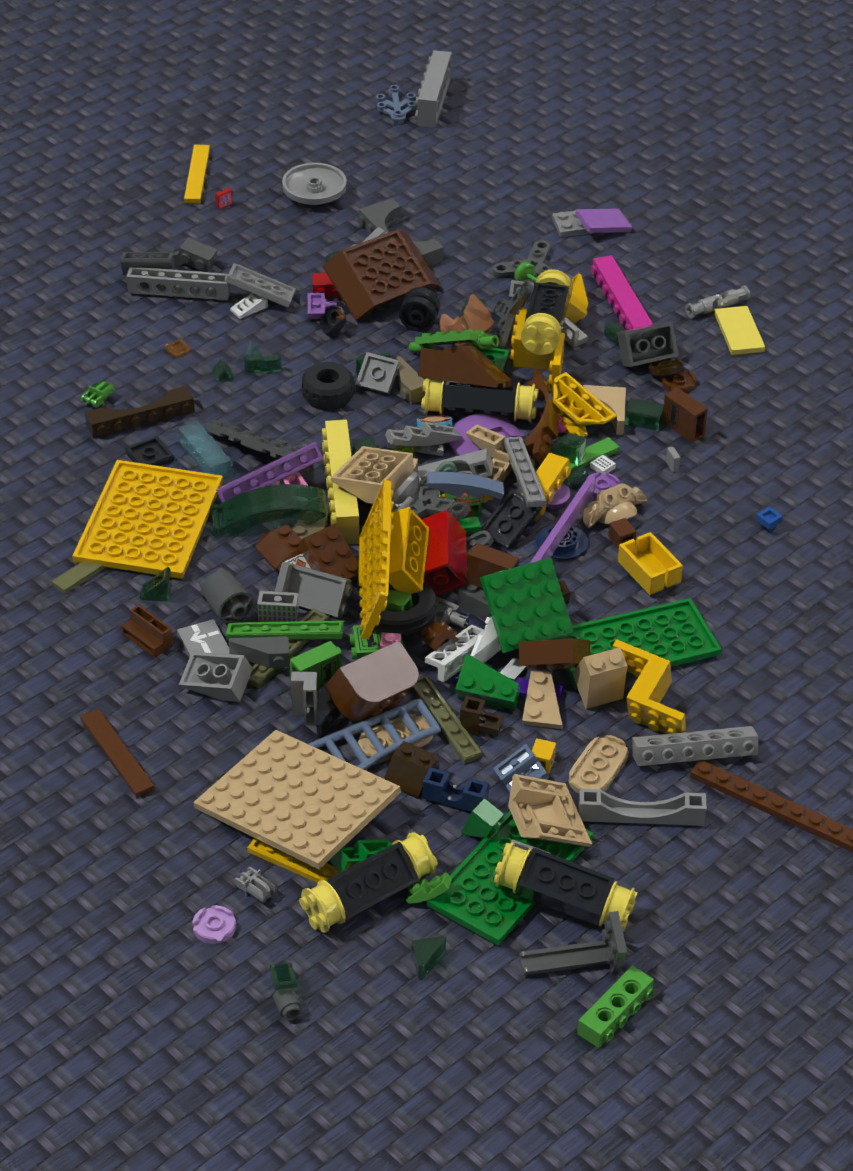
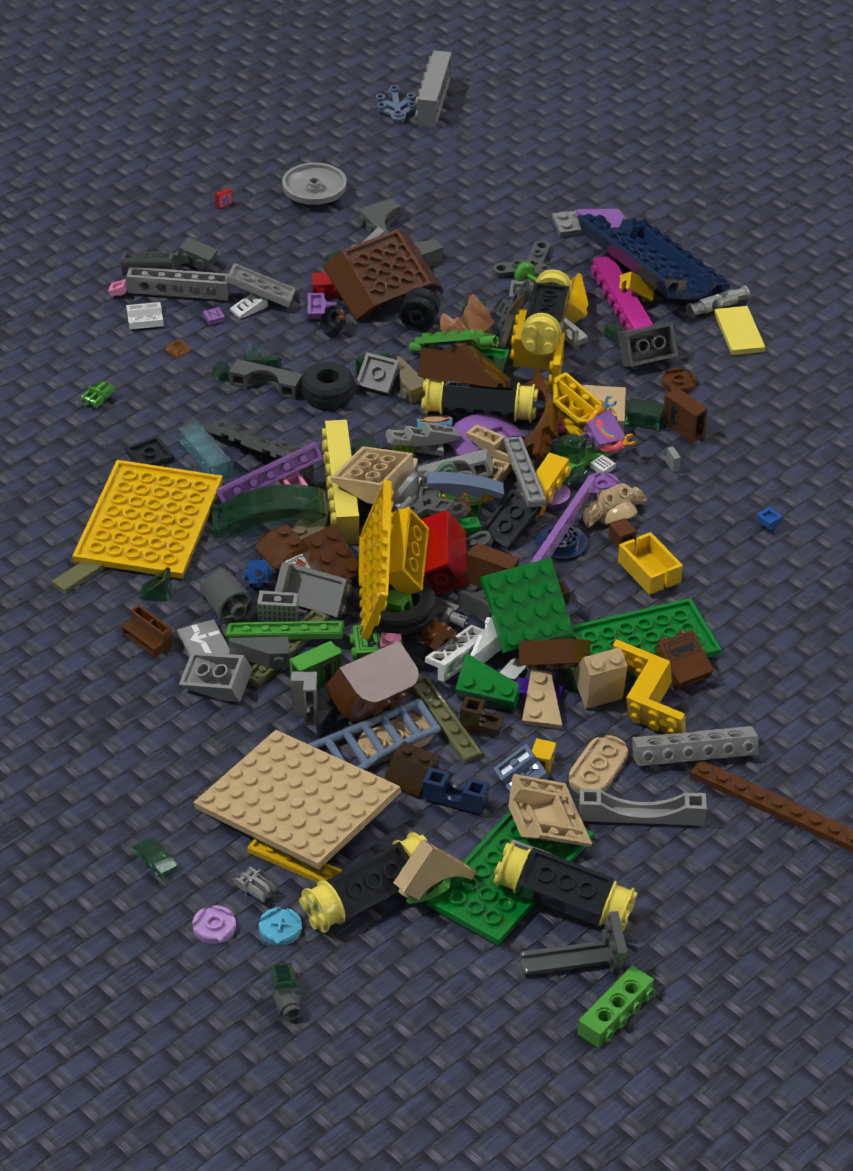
(109, 421): dark brown arch -> none
(117, 753): reddish brown tile -> none
(118, 288): none -> bright pink plate
(144, 315): none -> white slope
(153, 853): none -> clear green slope
(197, 174): yellow tile -> none
(214, 316): none -> medium lavender tile
(245, 374): none -> dark grey arch
(257, 565): none -> blue brick
(280, 926): none -> medium azure tile
(361, 850): green slope -> none
(427, 868): none -> tan arch
(427, 953): clear green slope -> none
(483, 820): green slope -> none
(604, 431): none -> torso
(637, 285): none -> yellow hinge
(655, 257): none -> dark blue slope
(665, 367): dark brown tile -> none
(686, 658): none -> reddish brown brick

